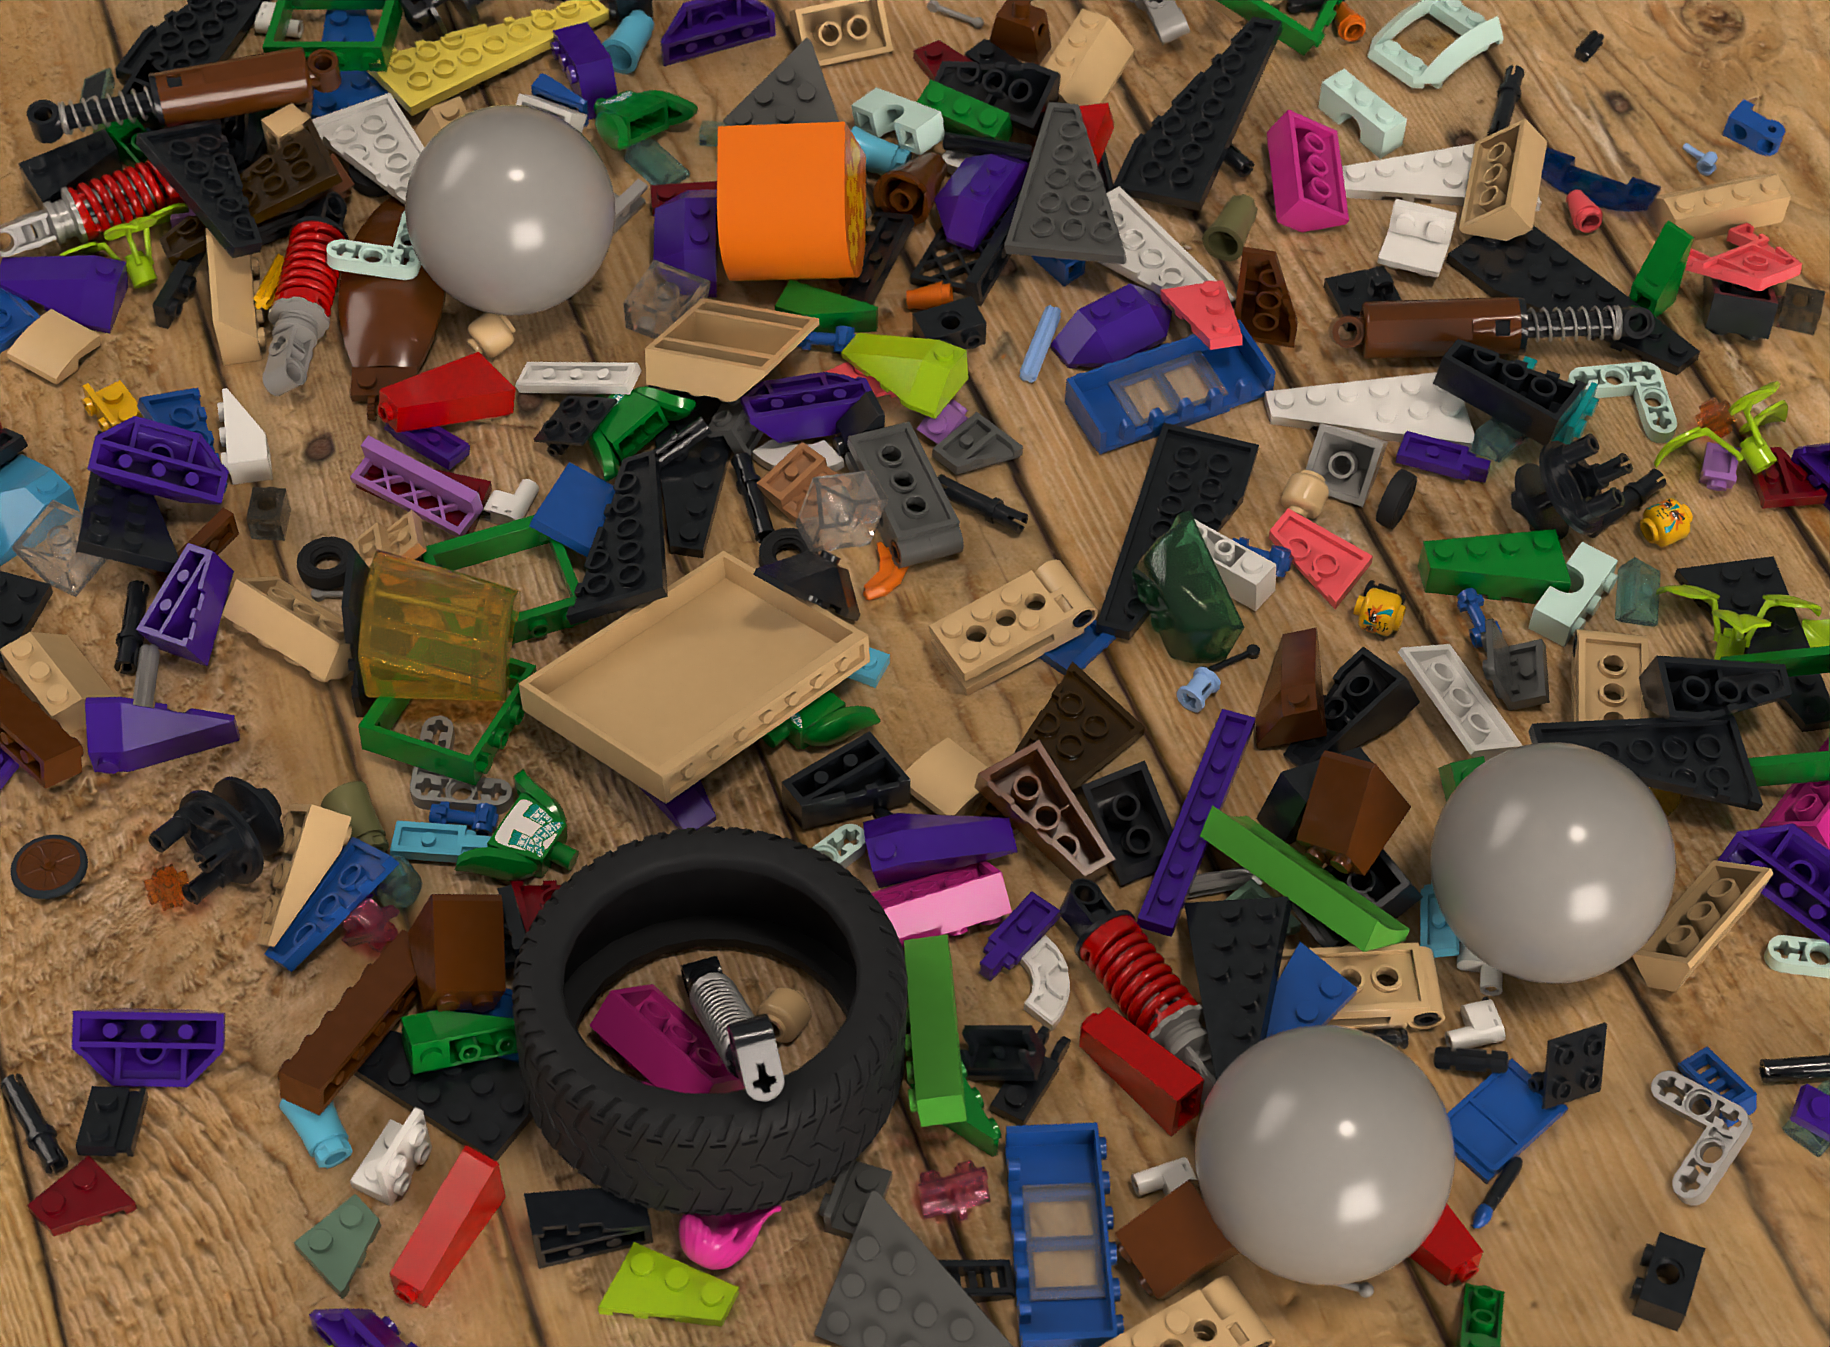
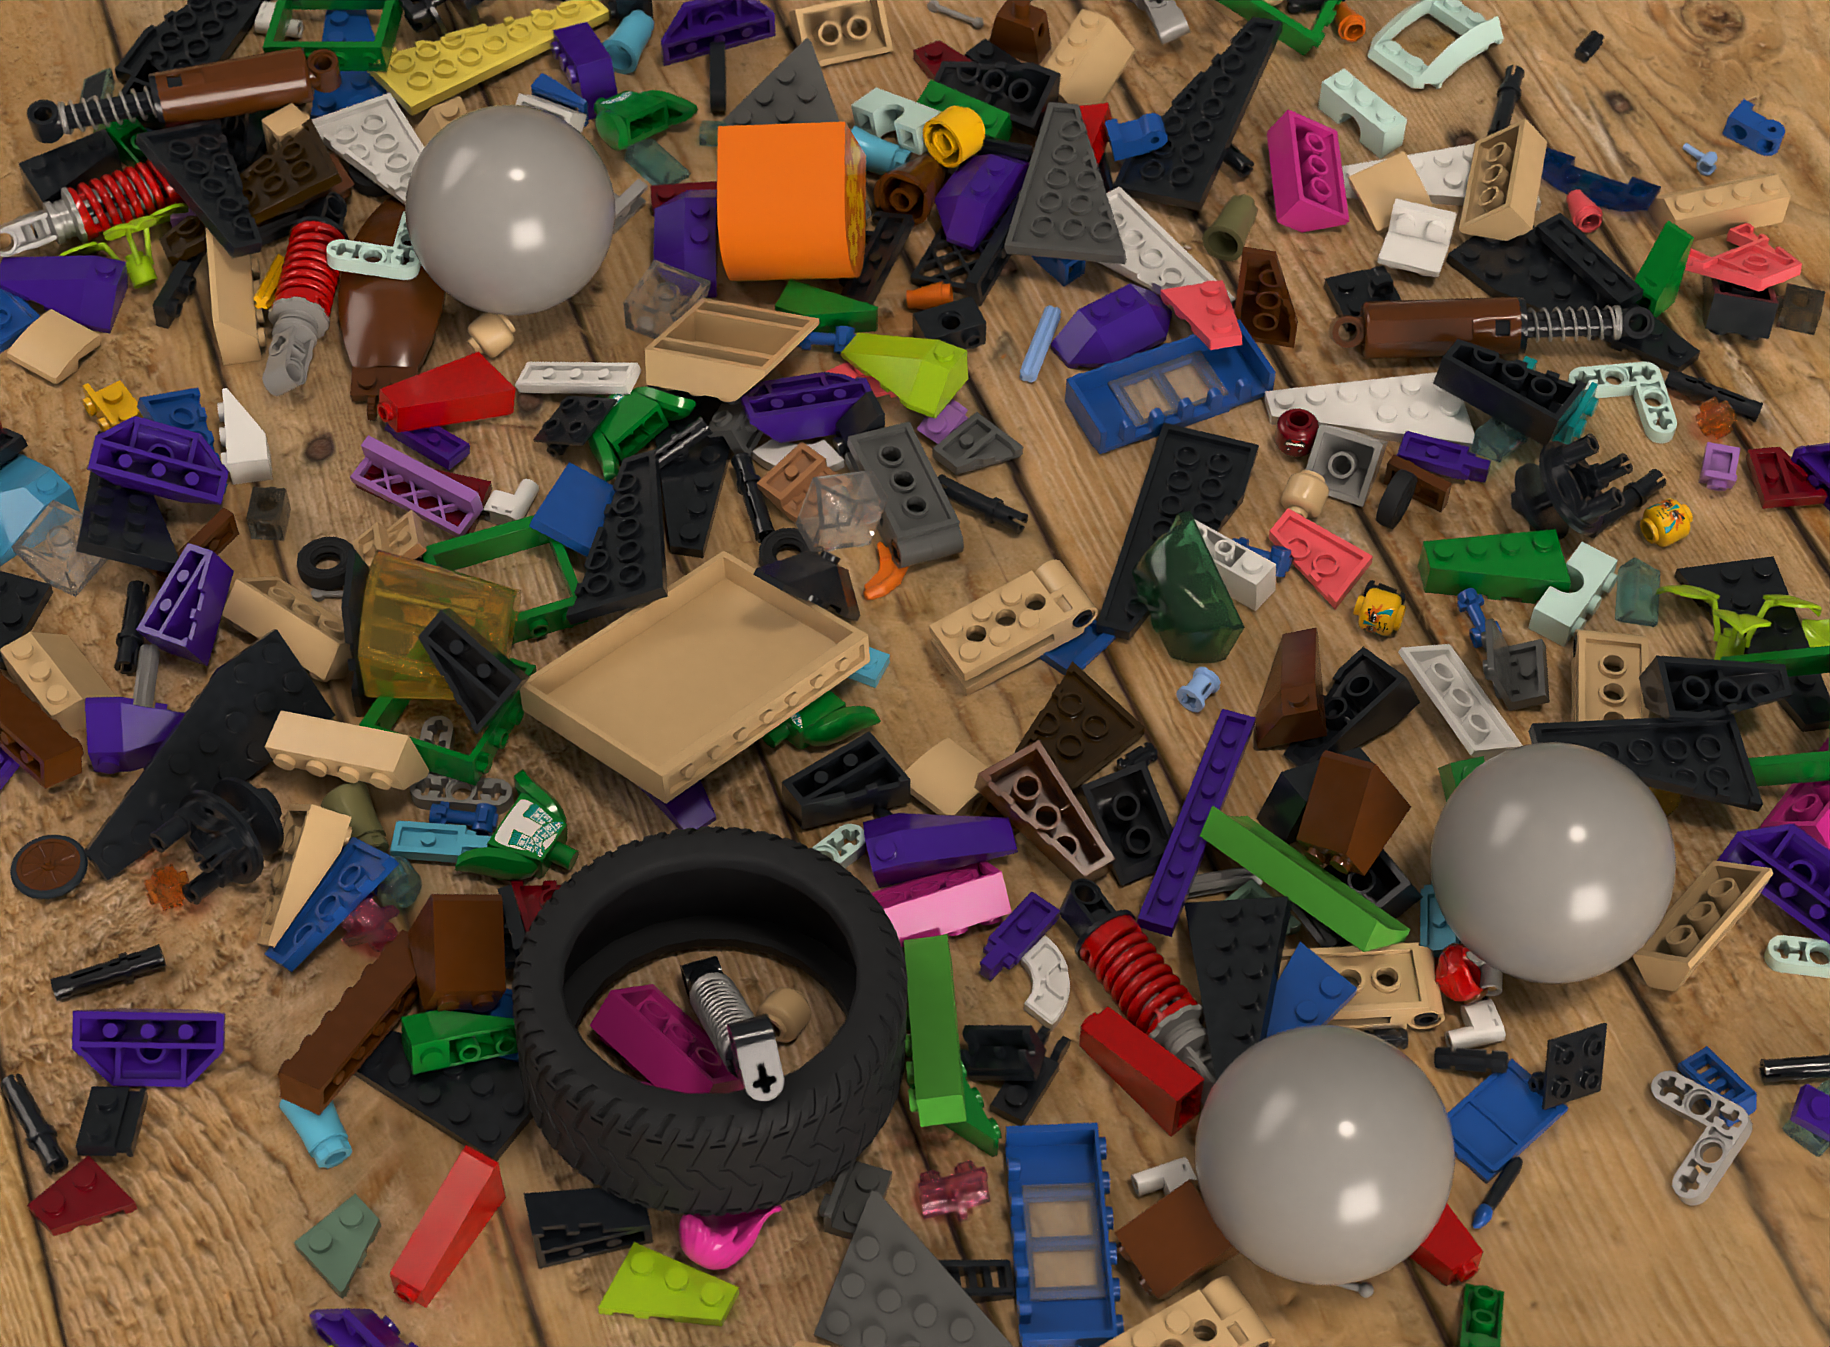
(108, 972): none -> black pin
(214, 740): none -> black wing
(345, 751): none -> tan slope
(393, 1159): white bracket -> none
(472, 667): none -> black wedge
(718, 76): none -> black beam
(954, 135): none -> yellow piece
(1136, 136): none -> blue leg
(1138, 755): none -> black piece
(1251, 652): black hinge -> none
(1296, 432): none -> dark red head
(1383, 184): none -> tan slope
(1430, 488): none -> reddish brown plate
(1458, 975): none -> red hair
(1588, 261): none -> black plate
(1664, 1302): black brick -> none
(1703, 391): none -> black pin
(1754, 448): lime plant -> none

